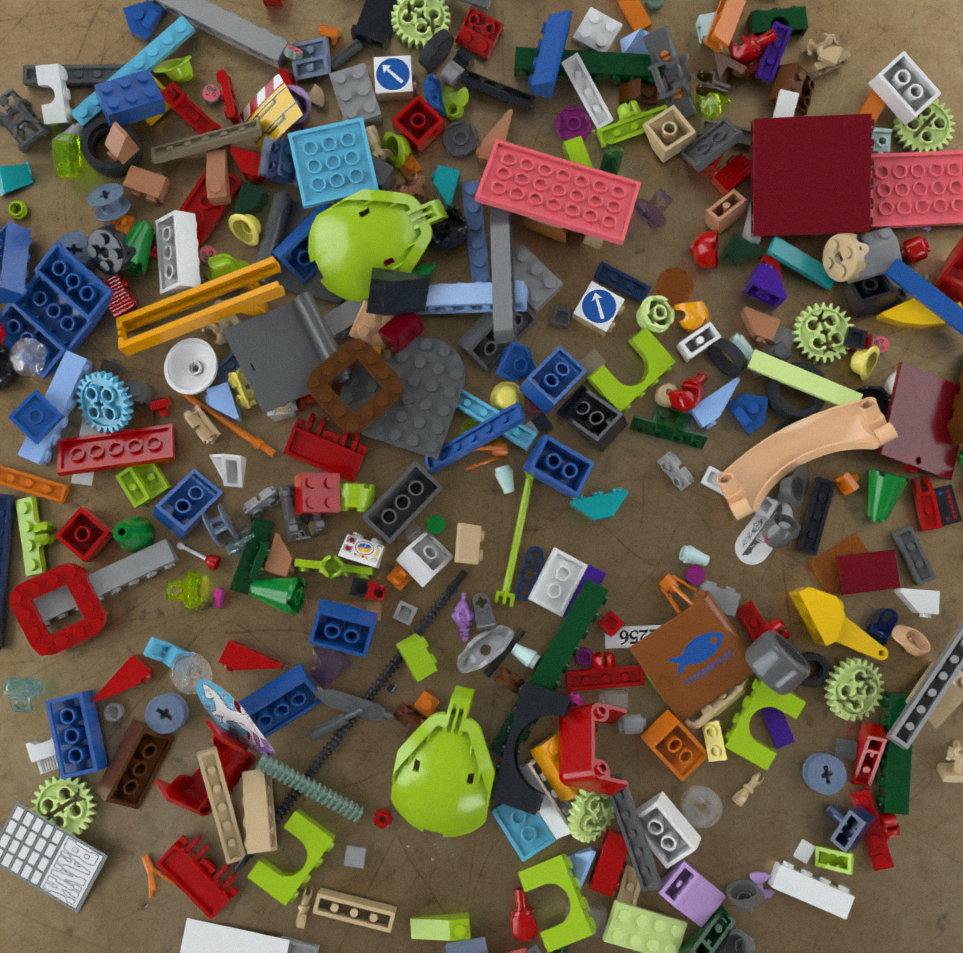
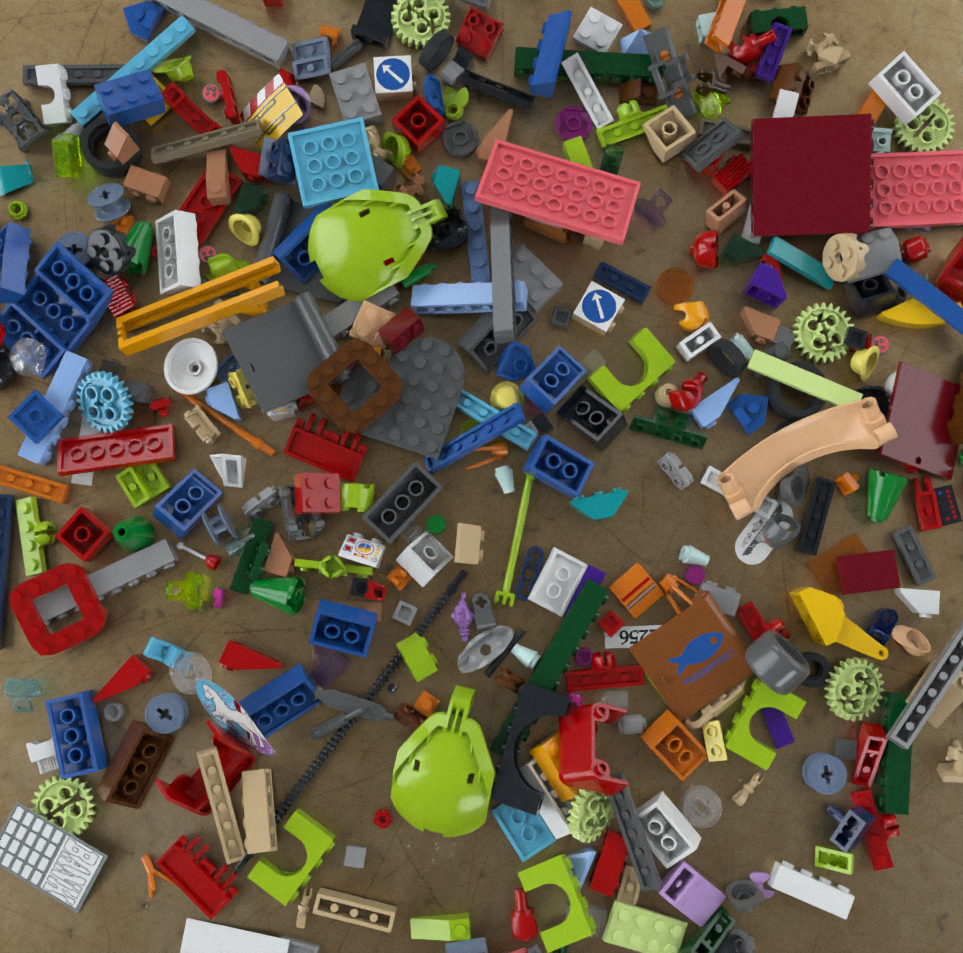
(293, 52): sand green tile -> none
(309, 787): sand green piece -> none
(397, 292): black slope -> none
(636, 590): none -> orange slope
(655, 314): yellowish green cone -> none
(804, 851): white sticker -> none

